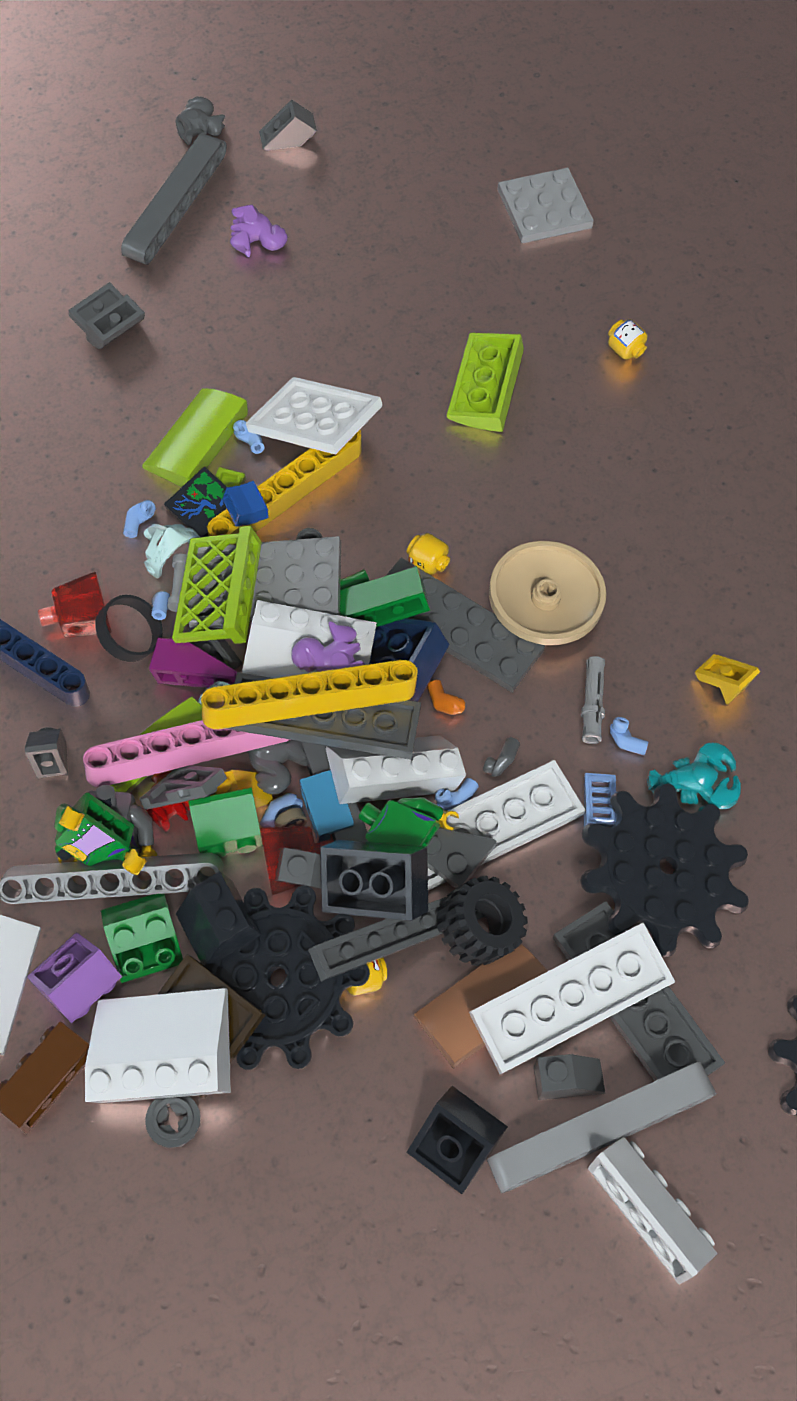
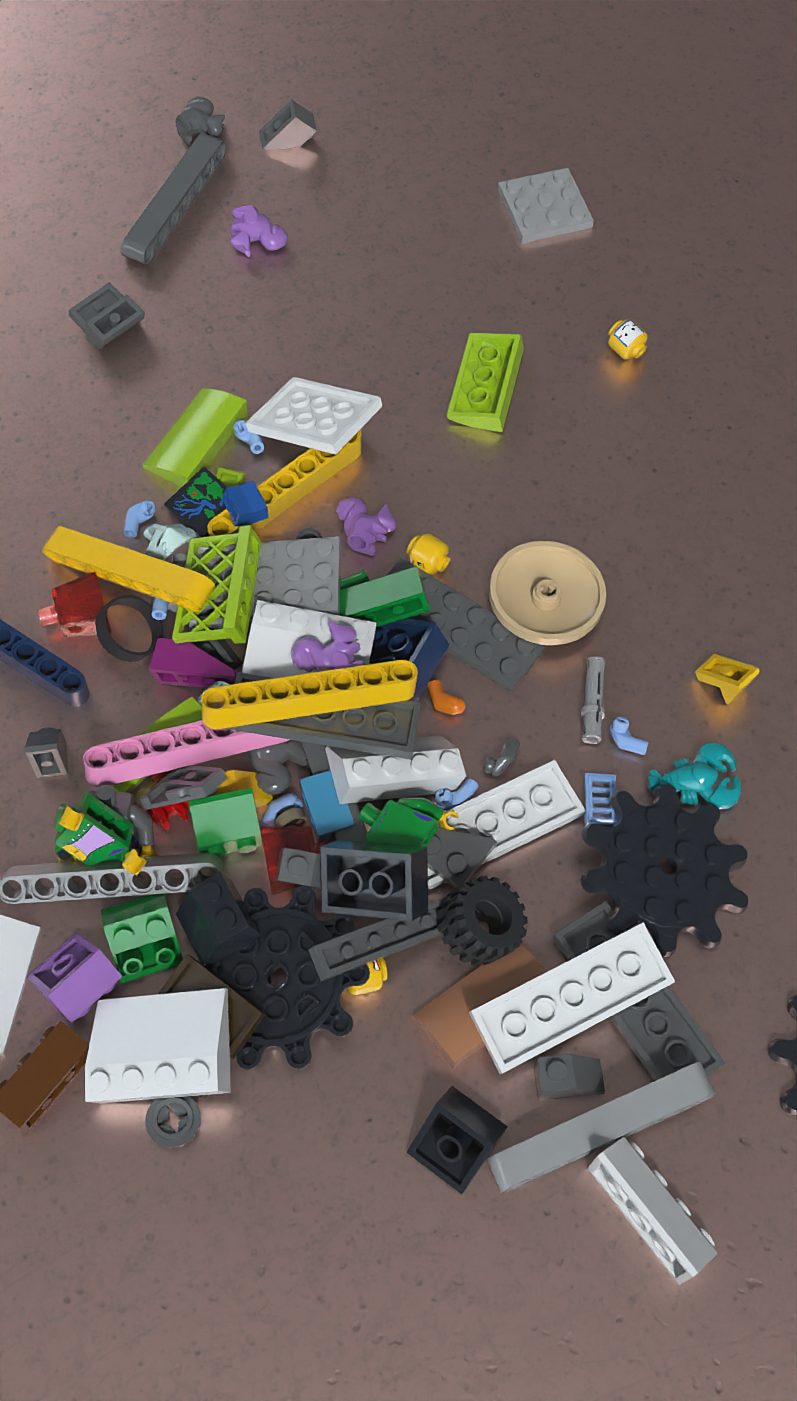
(129, 568): none -> yellow beam
(364, 528): none -> medium lavender animal

